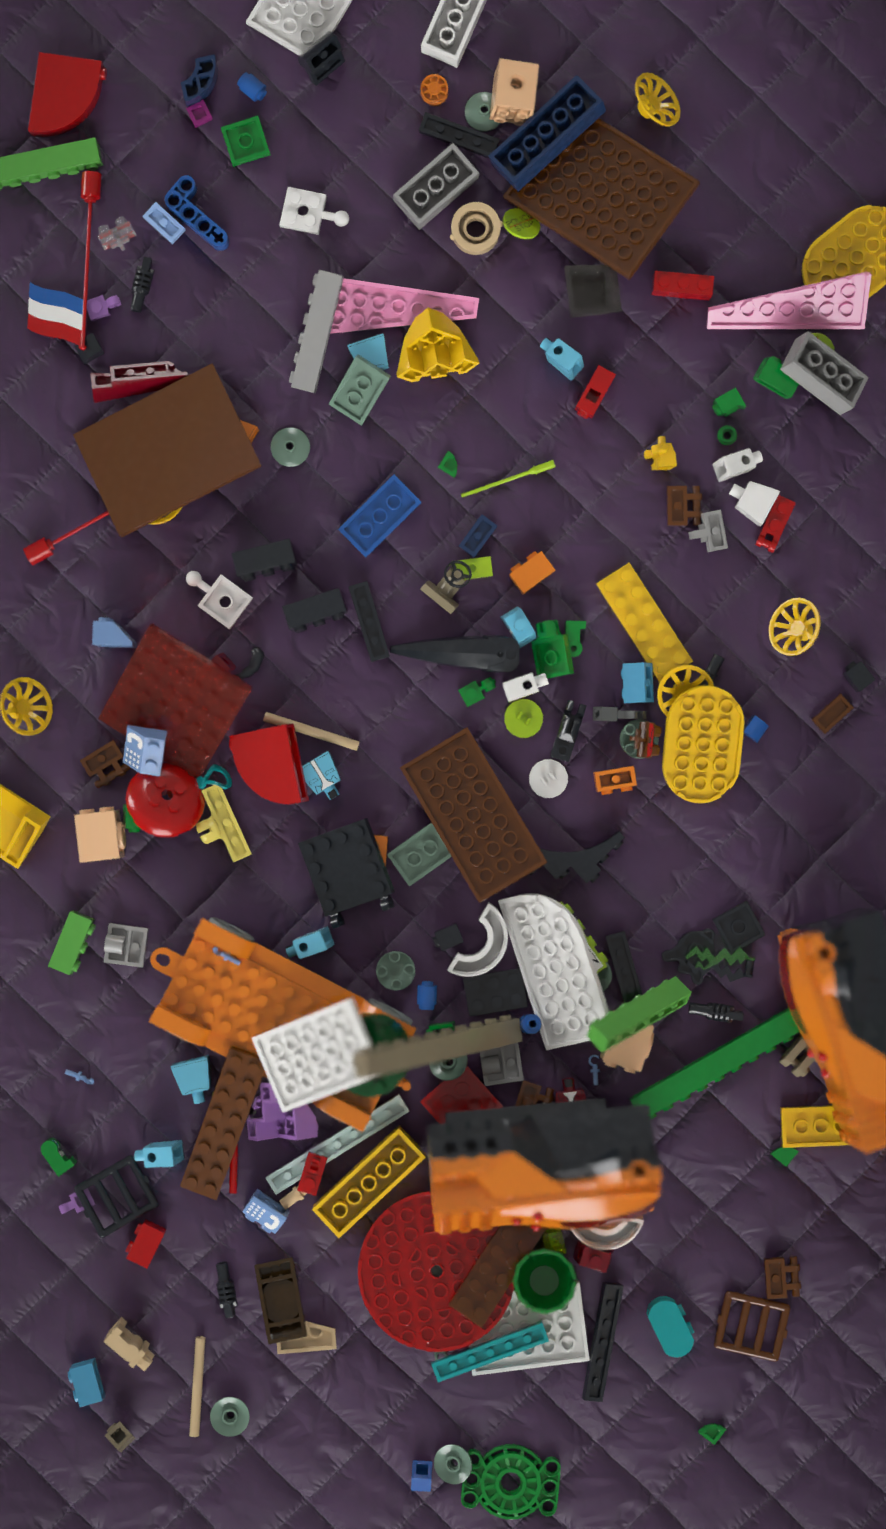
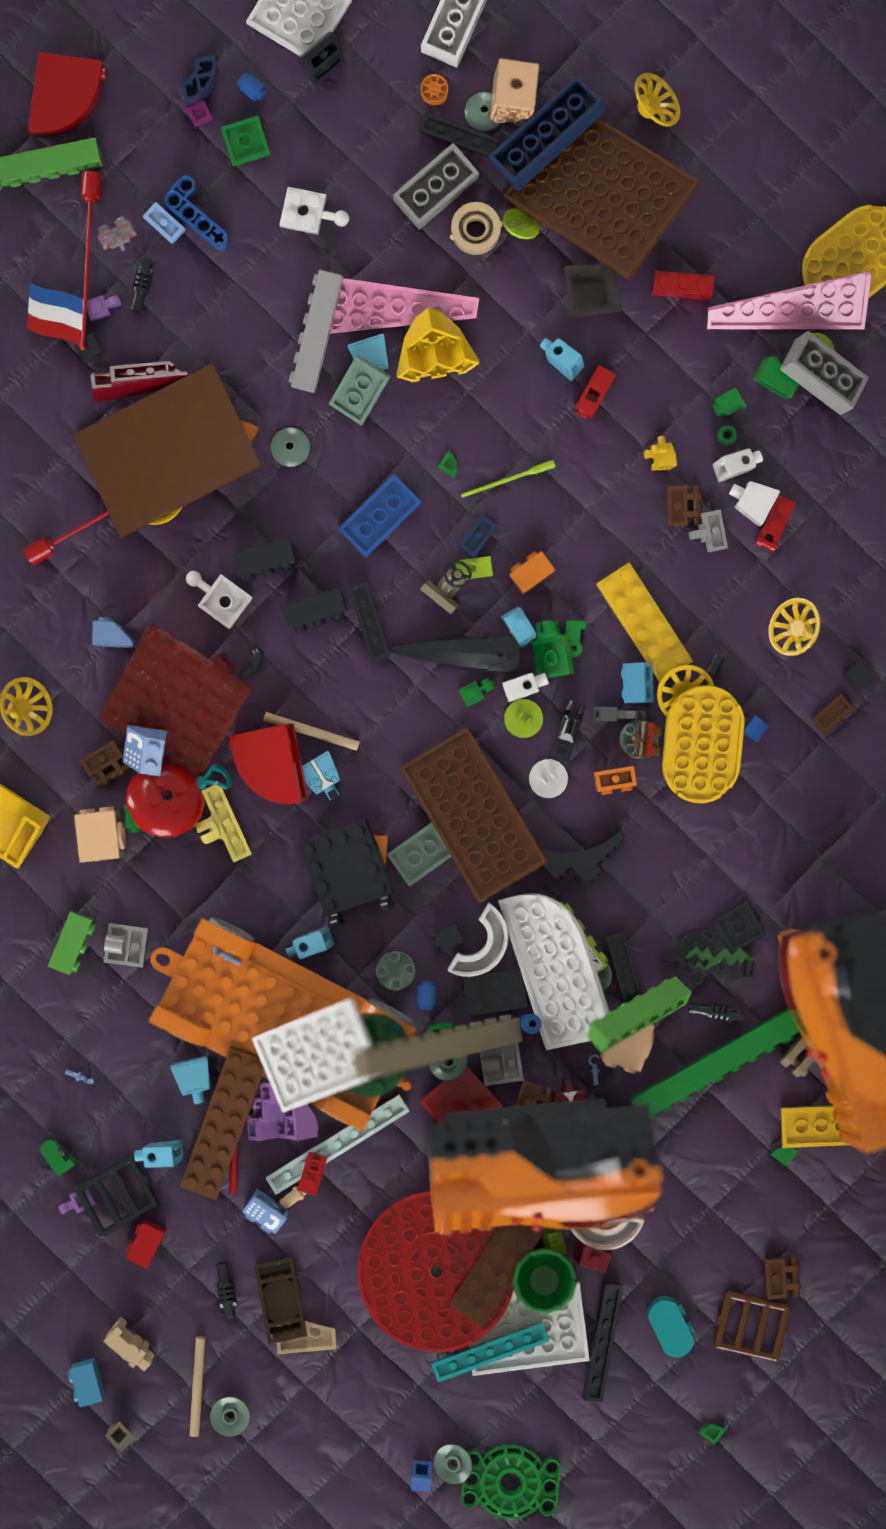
(369, 1181): yellow brick -> none

